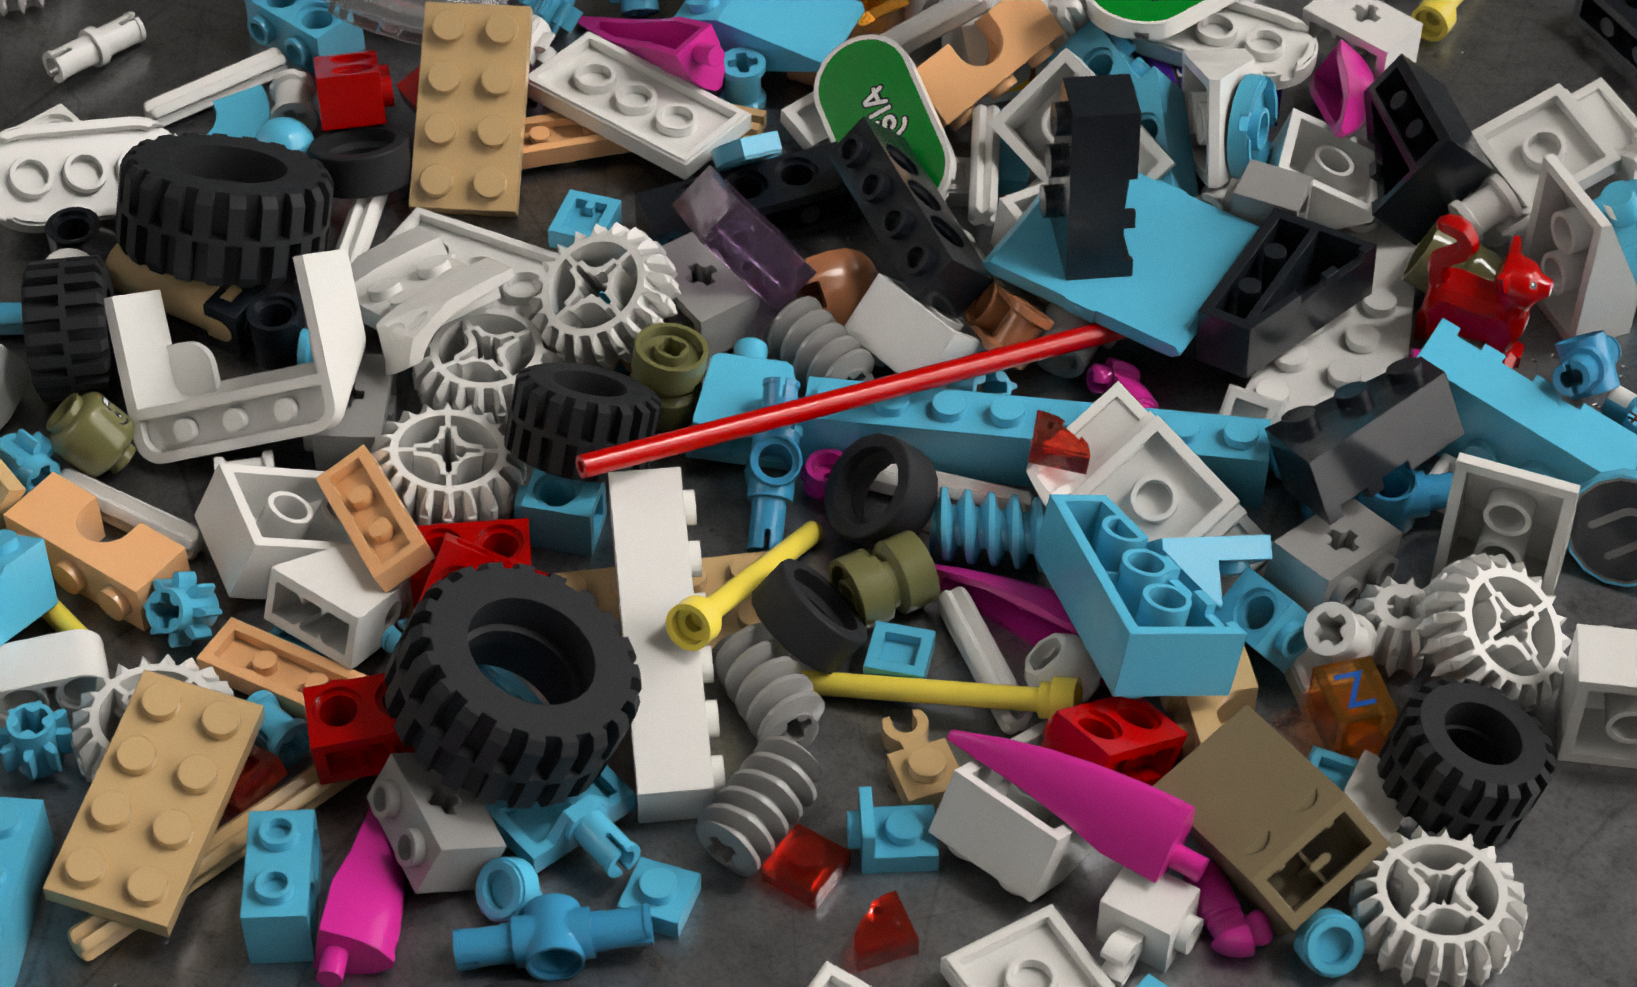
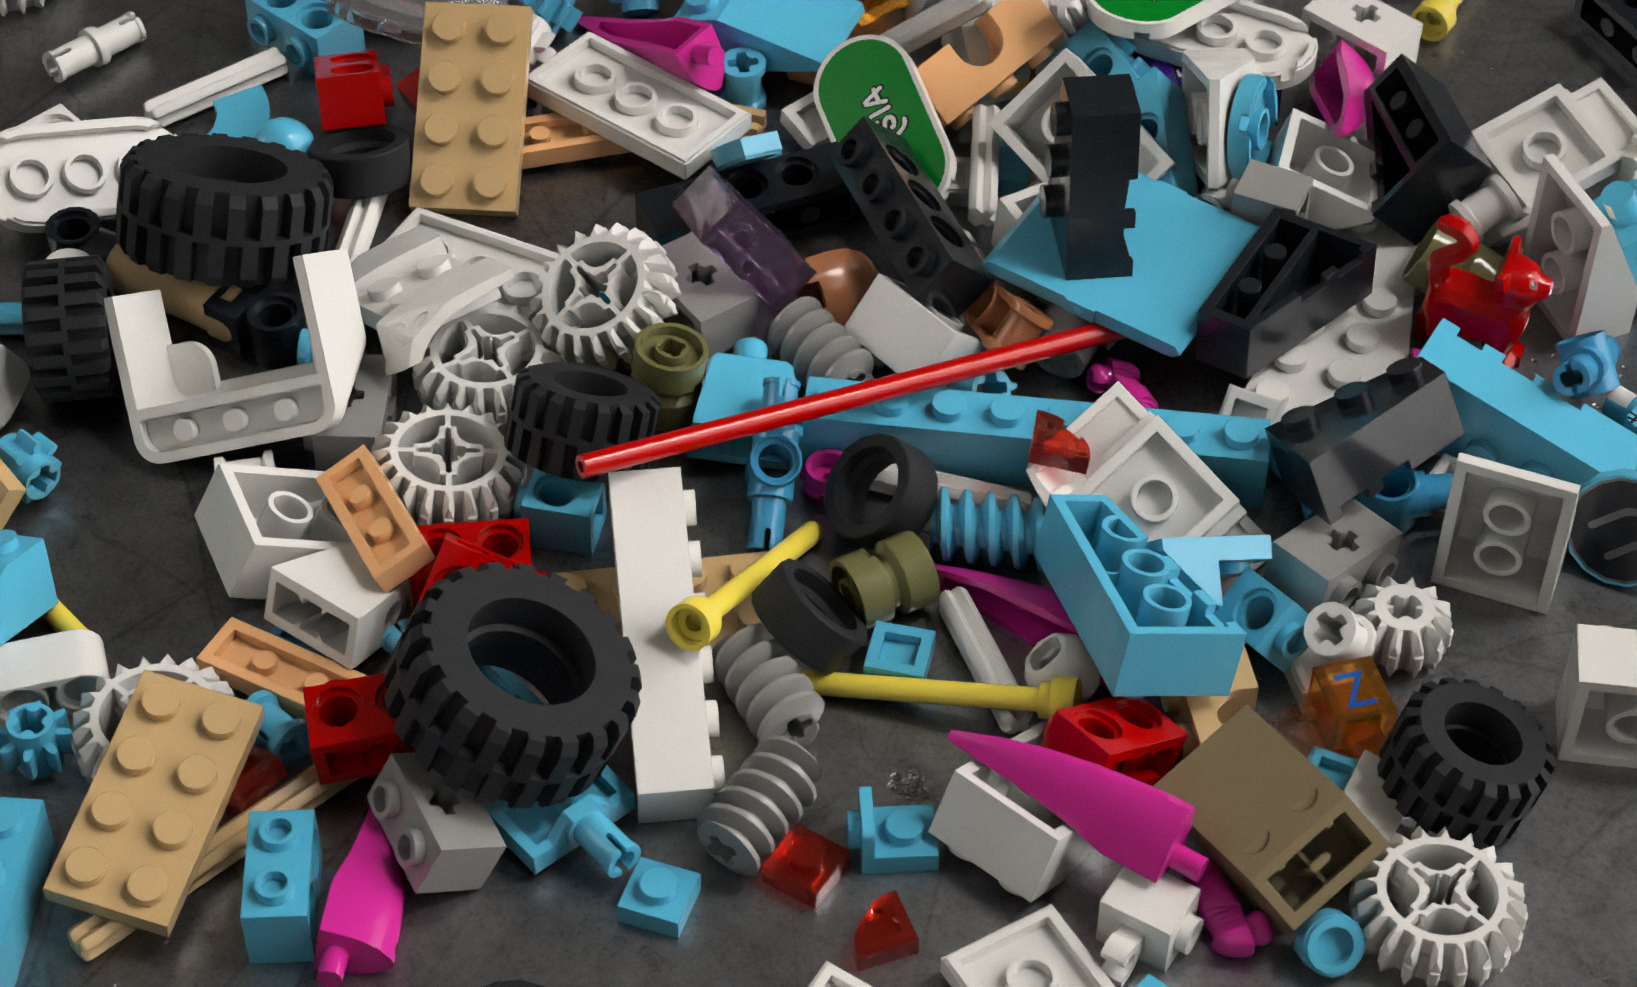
(92, 434): olive head -> none
(109, 573): light nougat arch -> none
(127, 512): white axle -> none
(182, 609): medium azure gear -> none
(293, 97): white bush -> none
(506, 887): medium azure tile -> none
(553, 937): dark azure pin -> none
(580, 213): medium azure bracket -> none
(915, 766): tan plate -> none
(1494, 629): white gear -> none

